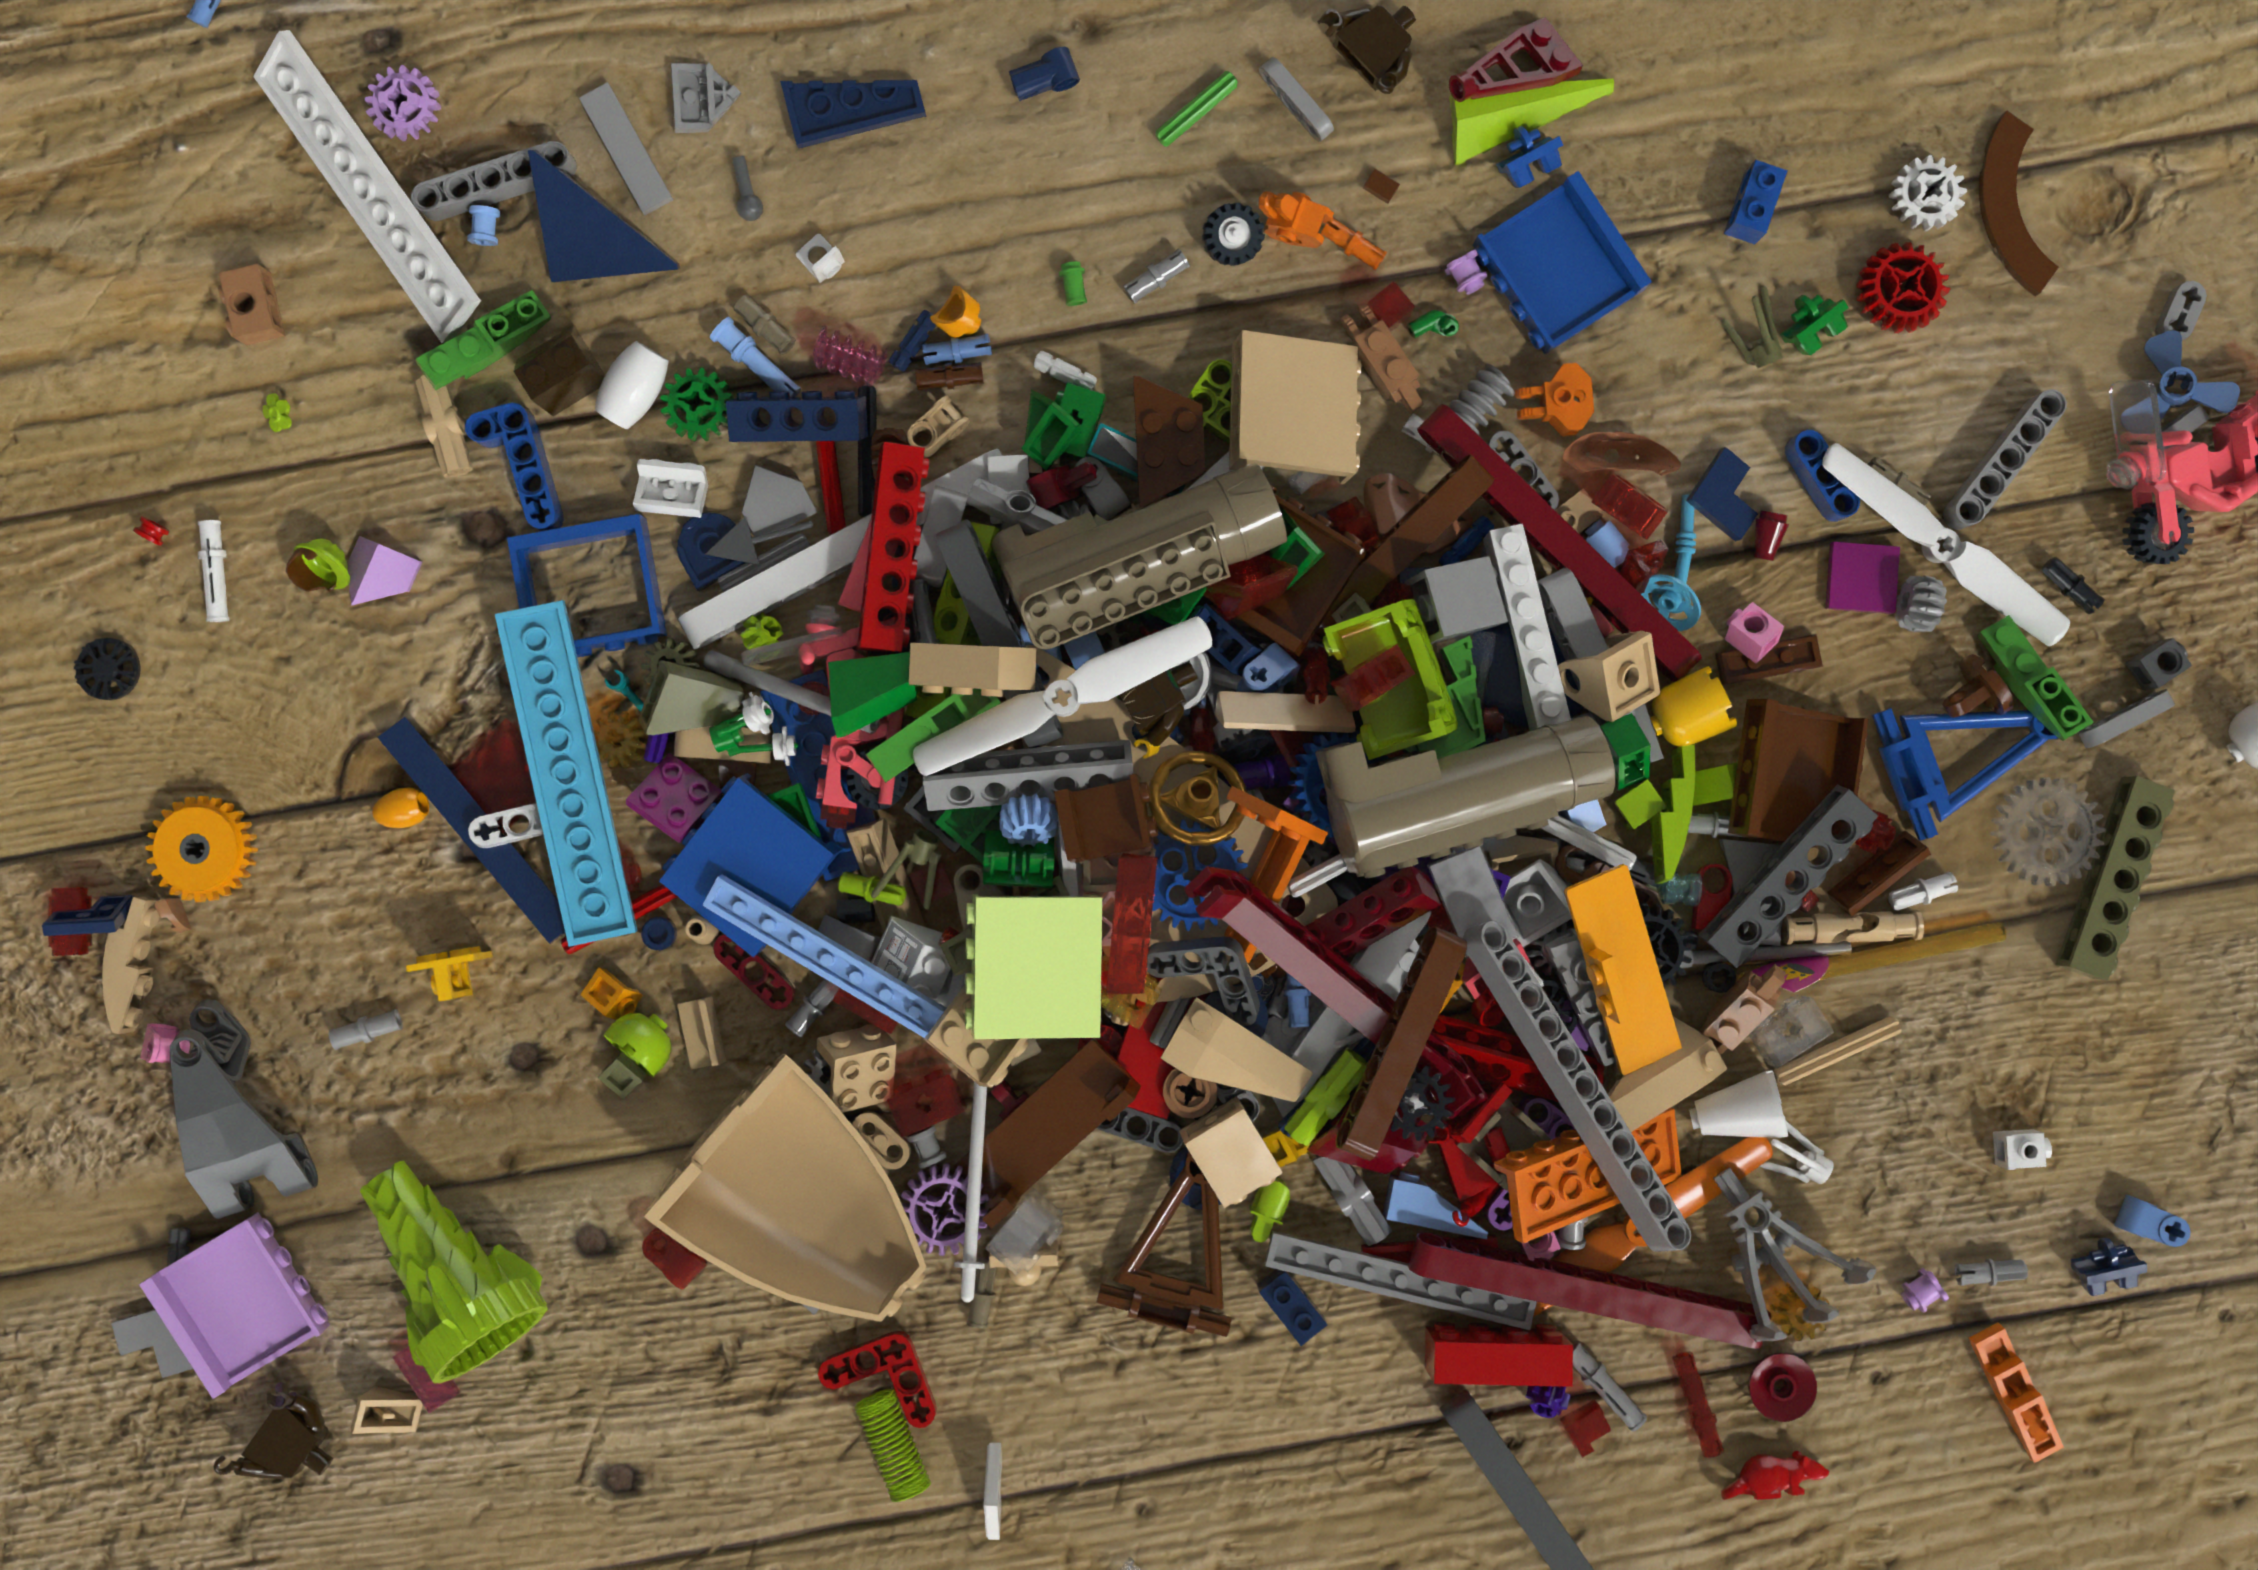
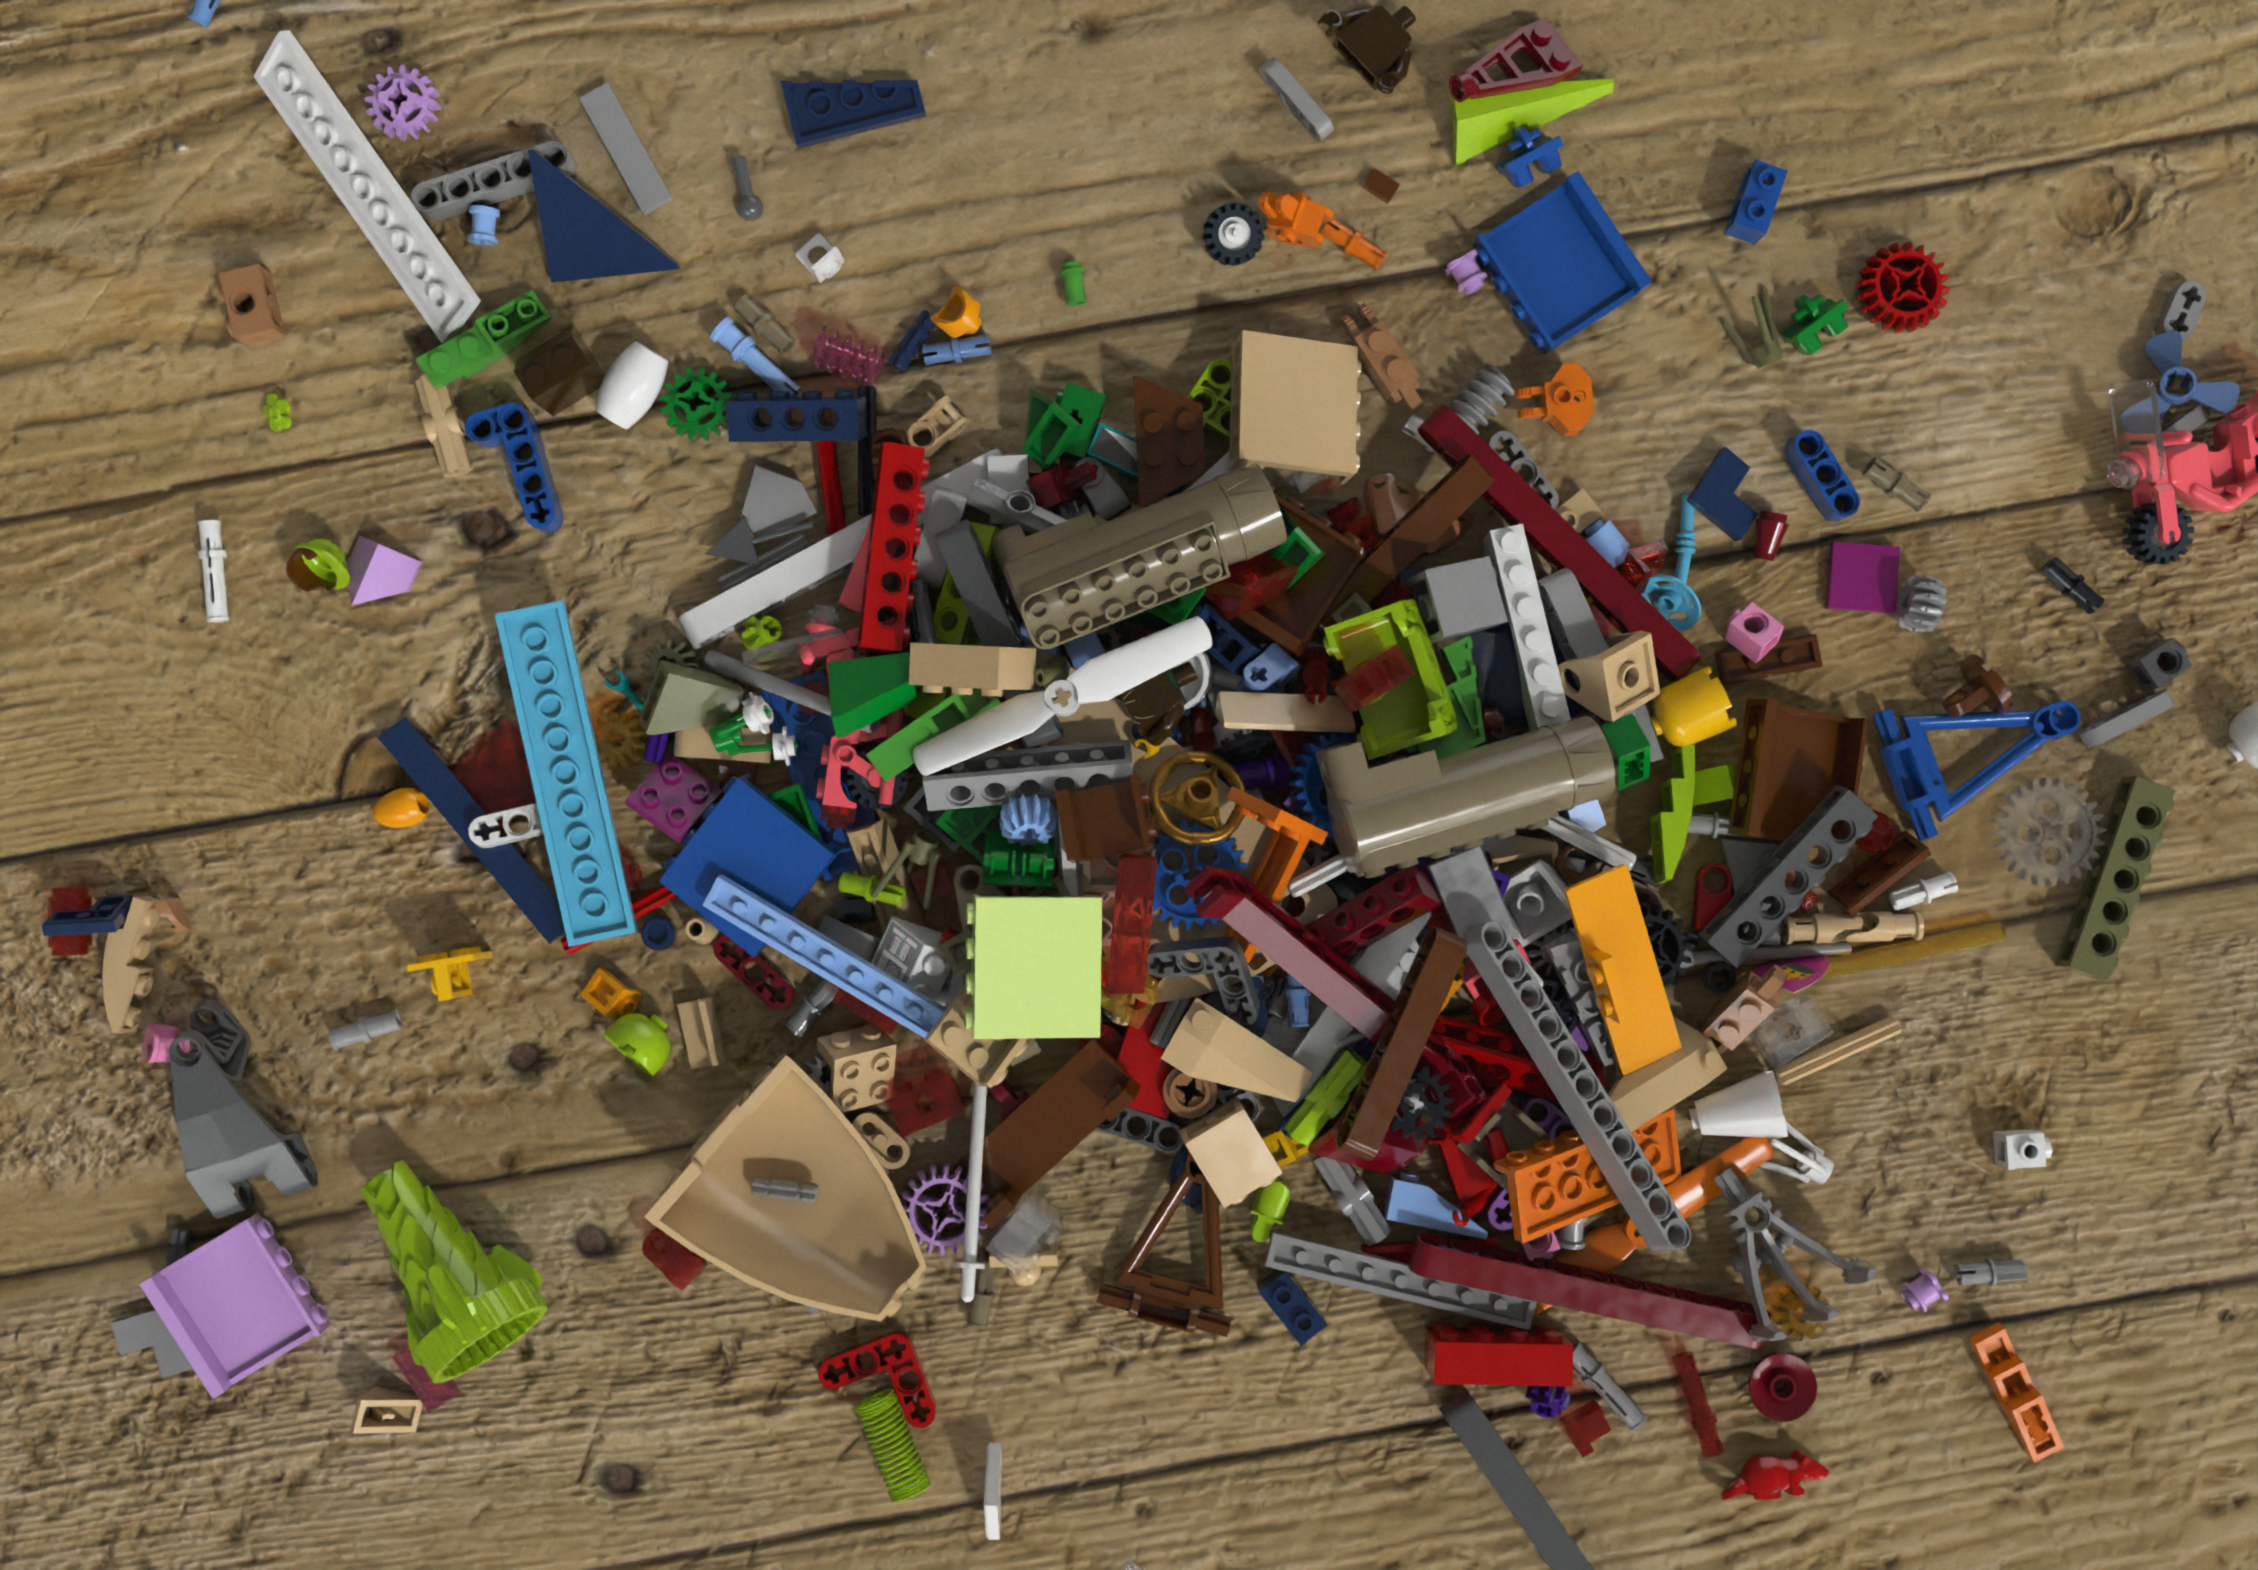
(107, 669): black wheel -> none
(151, 531): red bush -> none
(178, 845): light orange gear -> none
(284, 1441): dark brown torso -> none
(522, 545): blue window -> none
(622, 1075): olive plate -> none
(670, 488): white bracket -> none
(696, 540): dark blue tile -> none
(699, 97): light grey slope -> none
(784, 1189): none -> light grey axle
(926, 1146): light grey bush -> none
(949, 376): reddish brown pin -> none
(1053, 72): dark blue piece -> none
(1058, 670): none -> olive arm
(1064, 371): white axle -> none
(1156, 276): light grey pin -> none
(1196, 108): bright green axle -> none
(1391, 306): clear red brick -> none
(1434, 321): green arm -> none
(1467, 541): blue axle -> none
(1630, 506): clear red brick -> none
(1639, 804): lime panel -> none
(1651, 454): nougat piece -> none
(1682, 889): clear light blue wheel -> none
(1940, 203): white gear -> none
(1970, 564): white piece -> none
(2001, 208): reddish brown tile -> none
(2018, 452): light grey beam -> none
(2032, 682): bright green slope -> none
(2108, 1264): dark blue hips -> none
(2150, 1222): medium blue piece -> none

